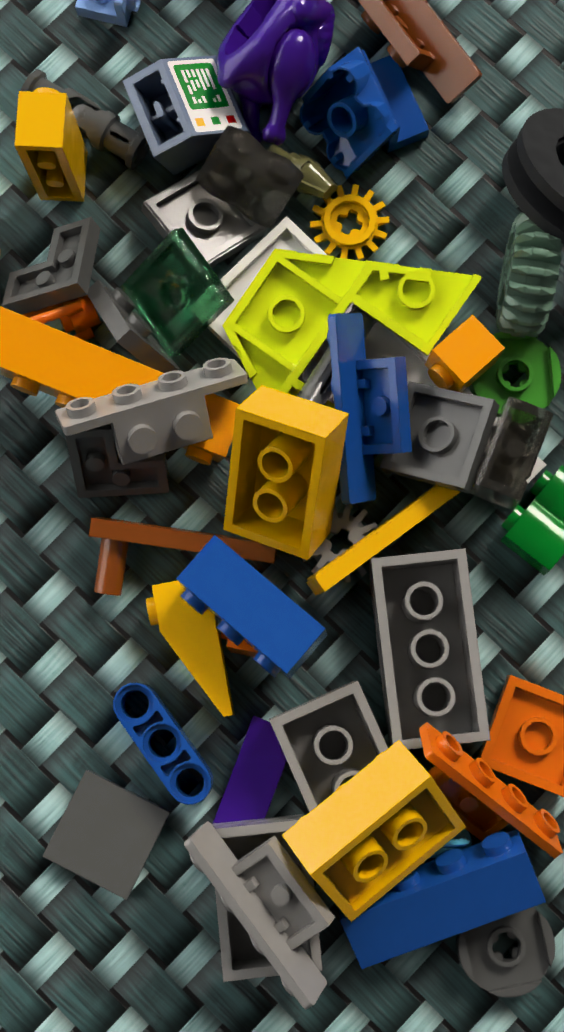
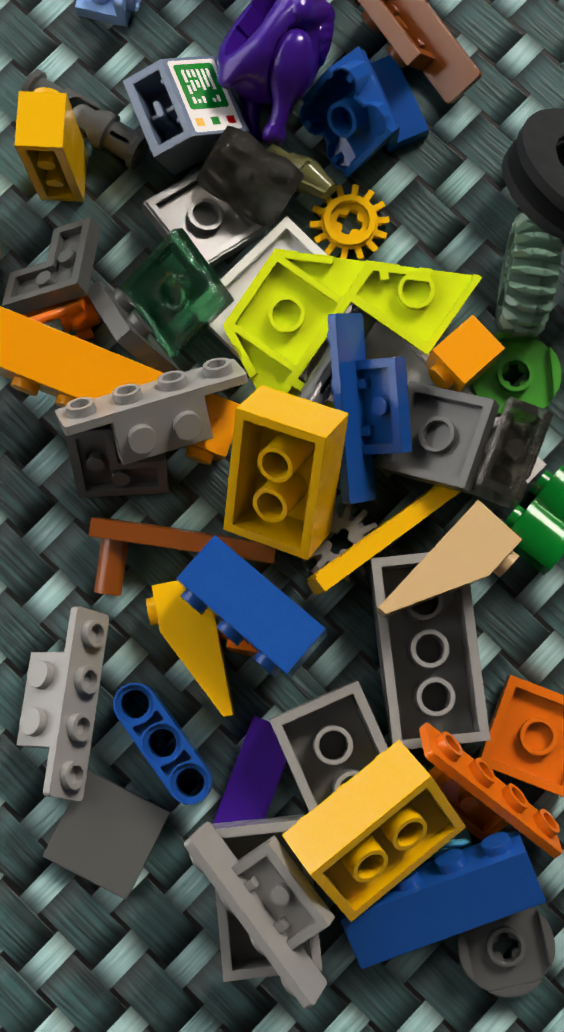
(63, 703): none -> light grey bracket
(462, 557): none -> tan slope

